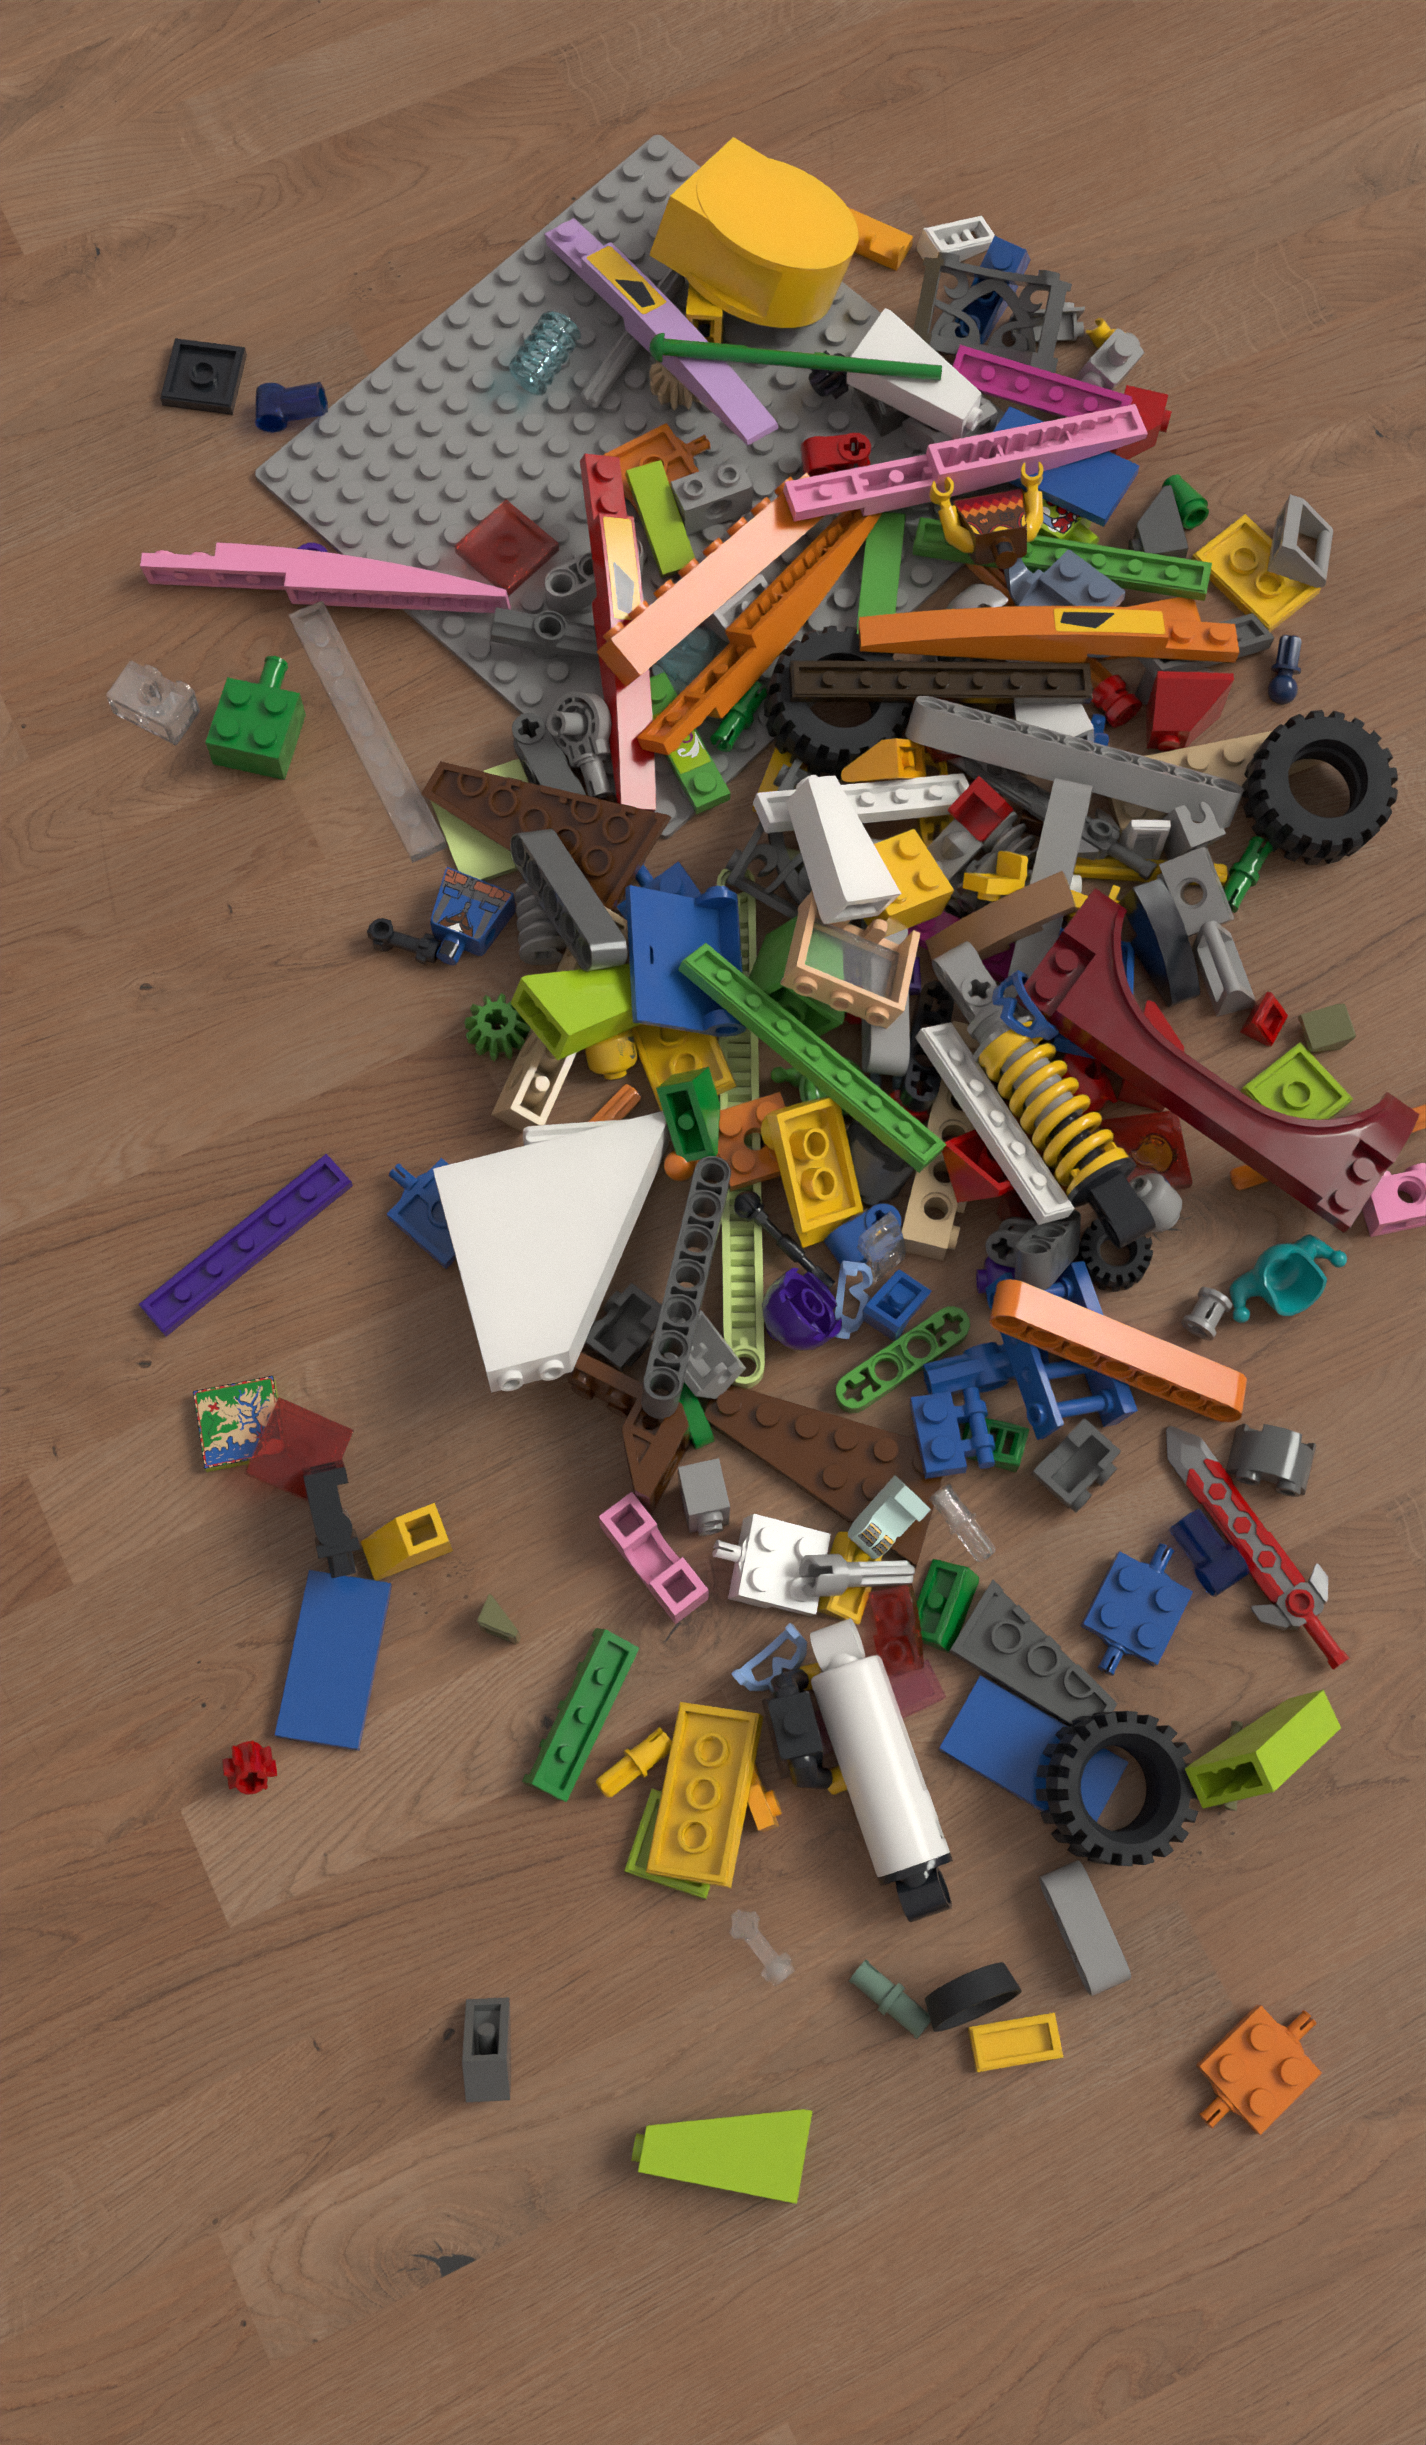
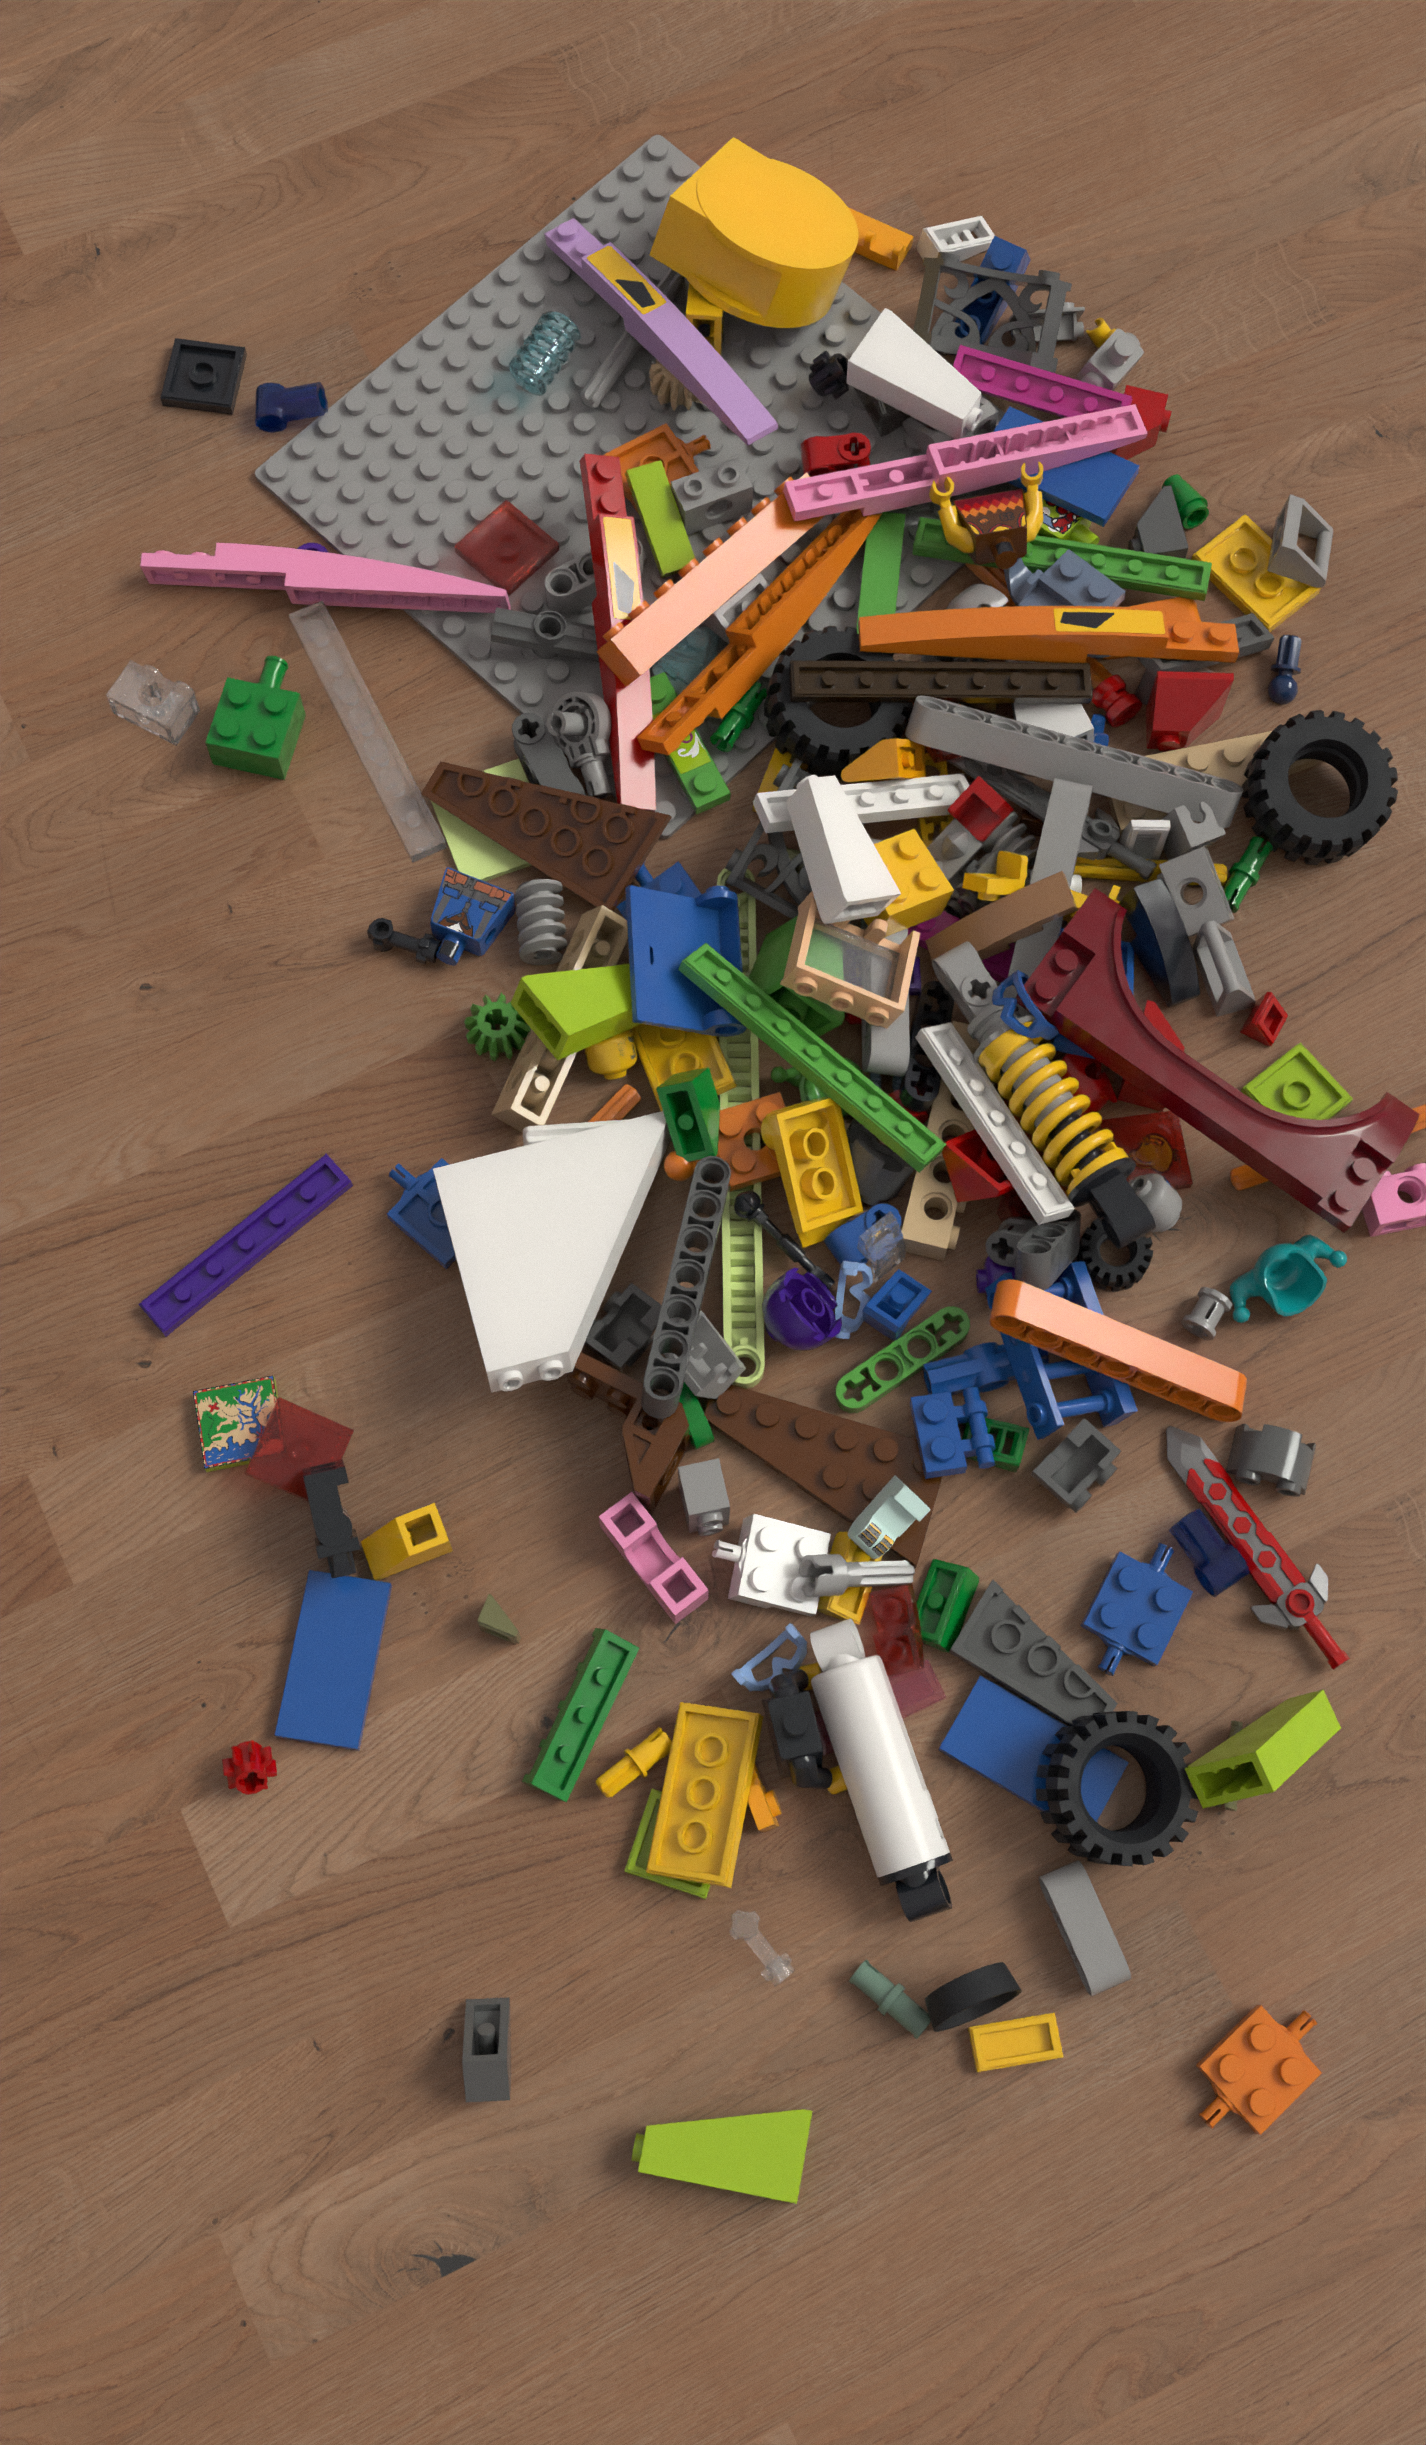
(568, 900): dark grey beam -> none
(662, 347): green bar -> none
(962, 1523): clear axle -> none
(1327, 1028): olive slope -> none

